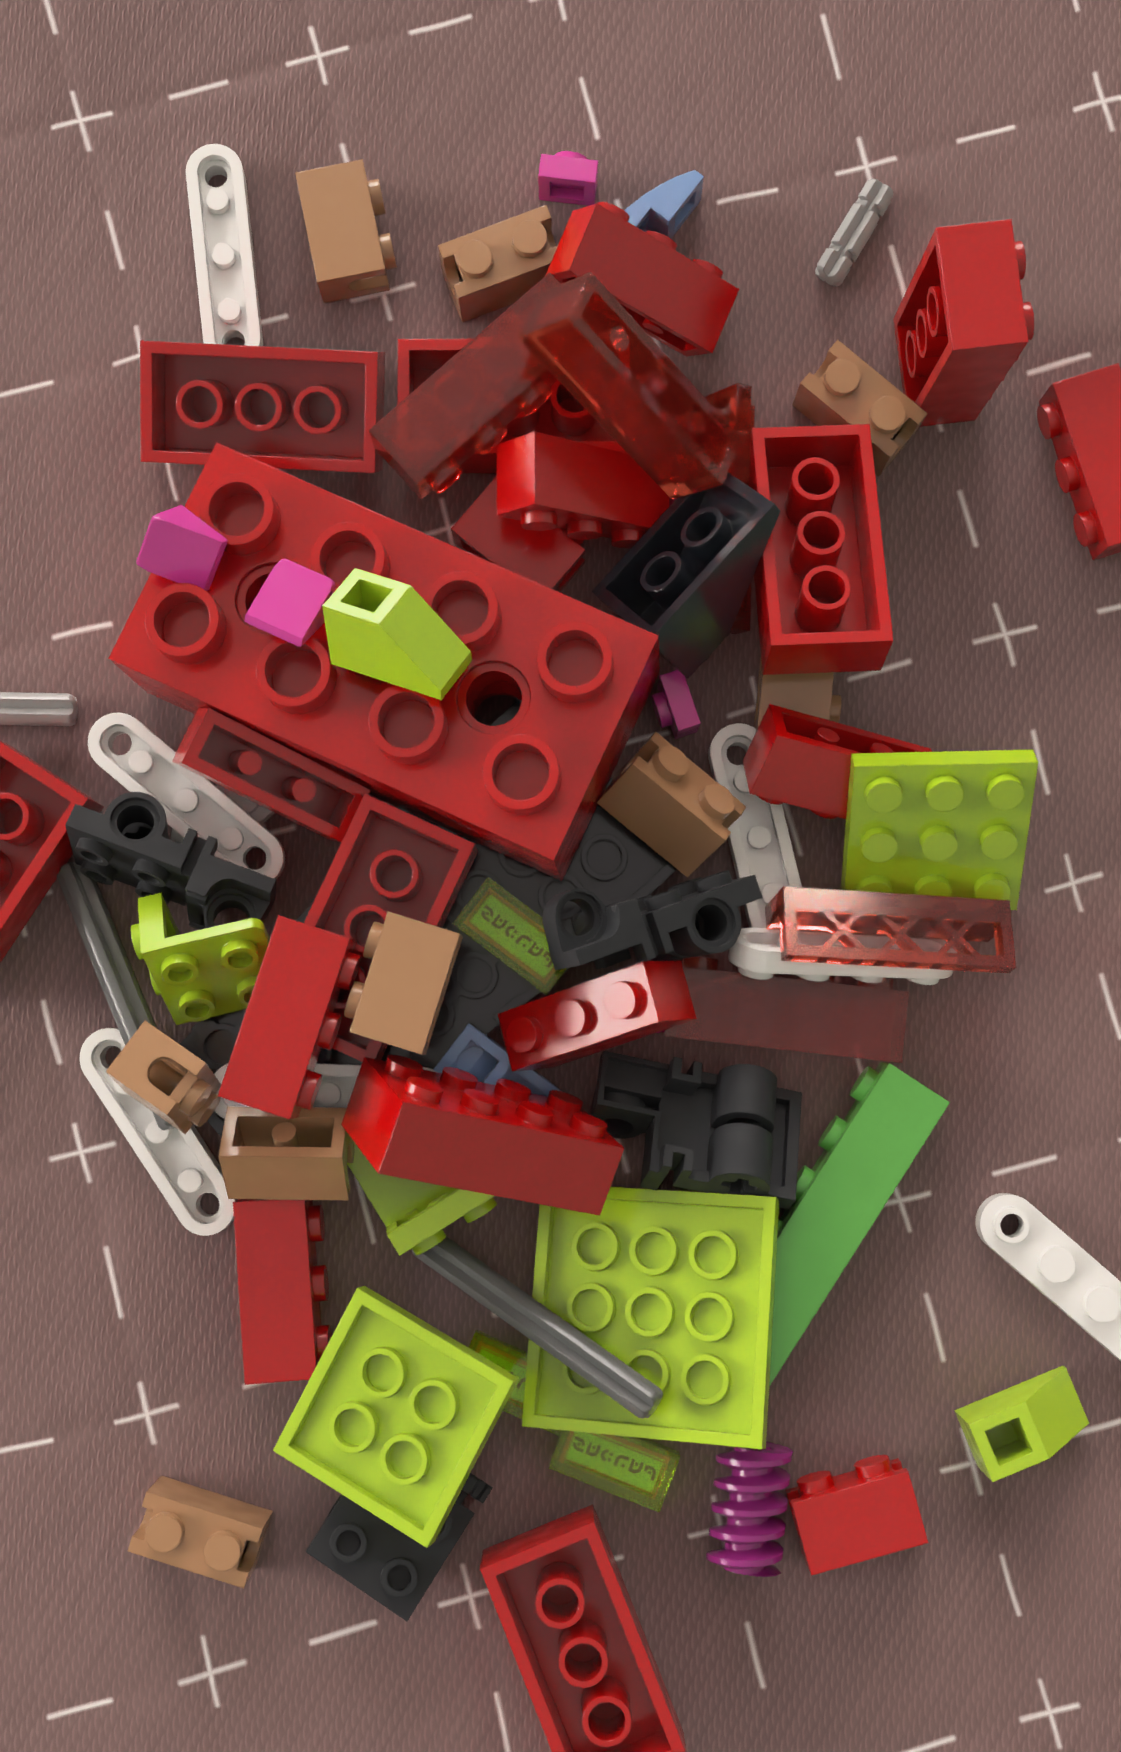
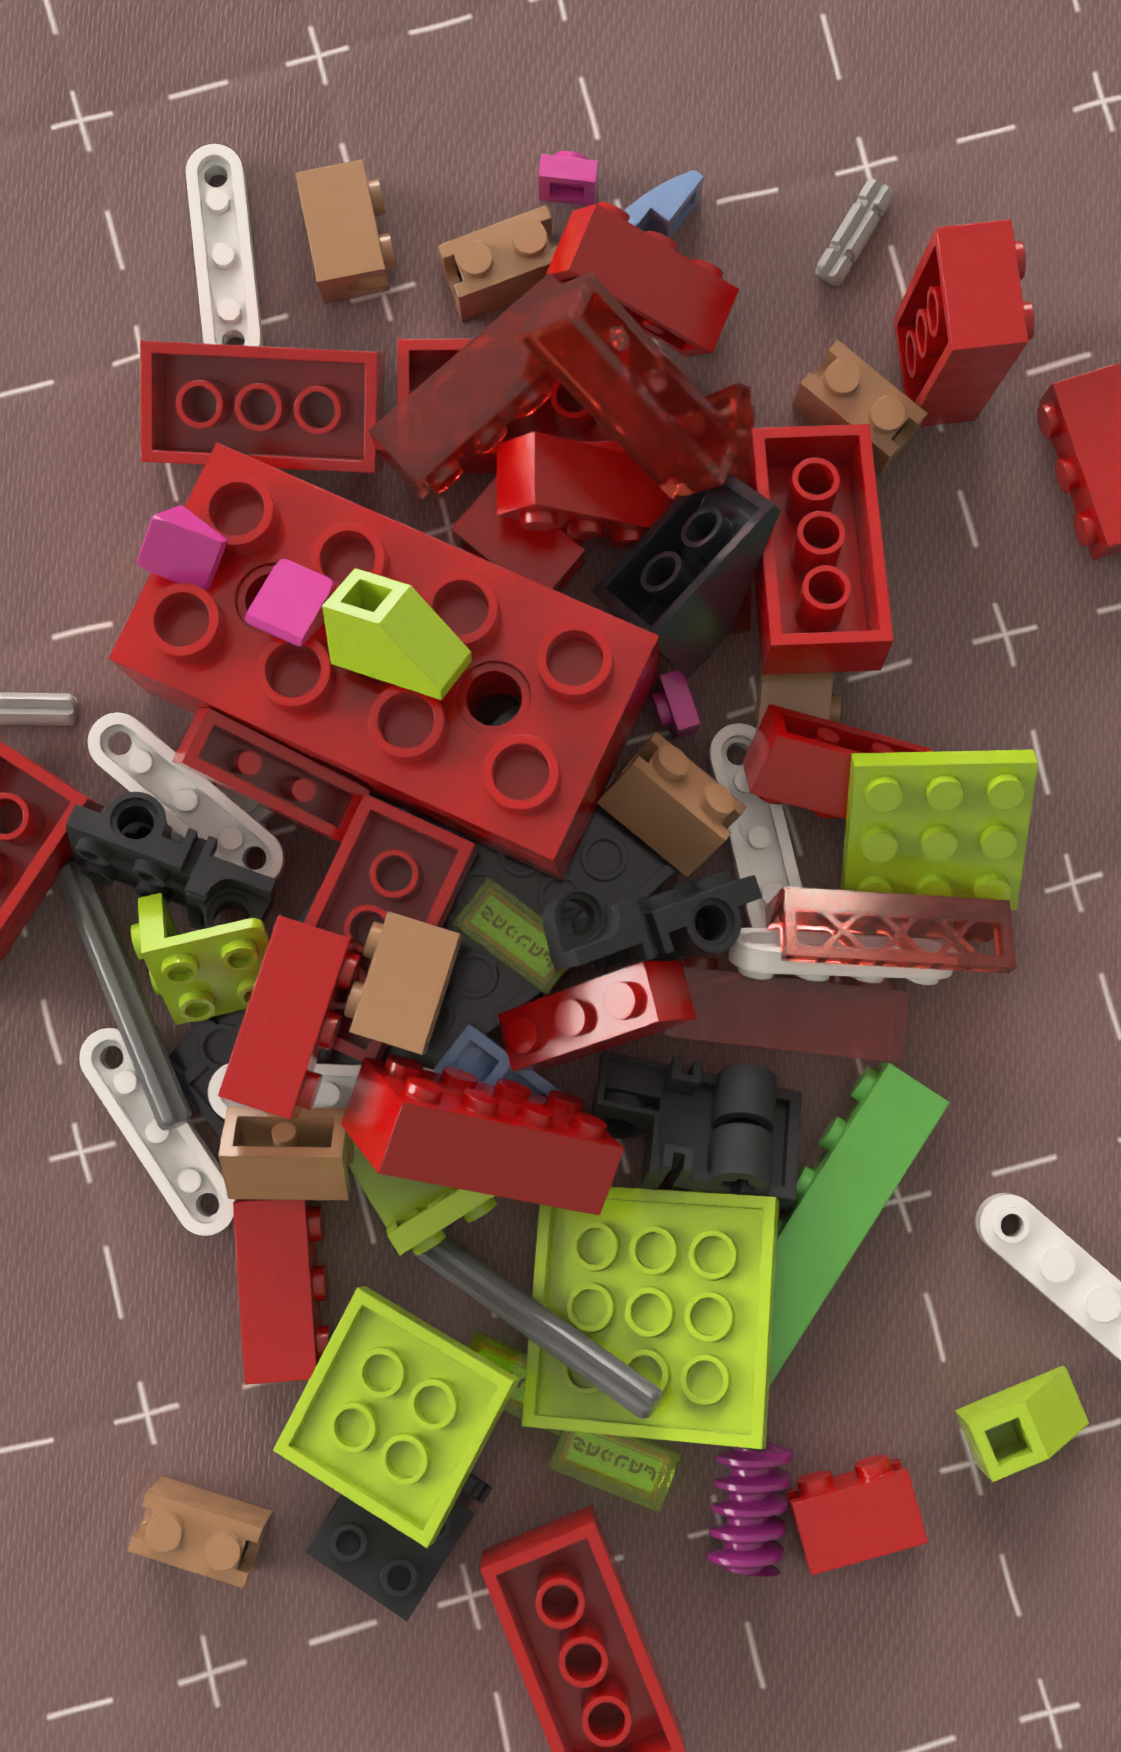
(166, 1078): medium nougat brick -> none

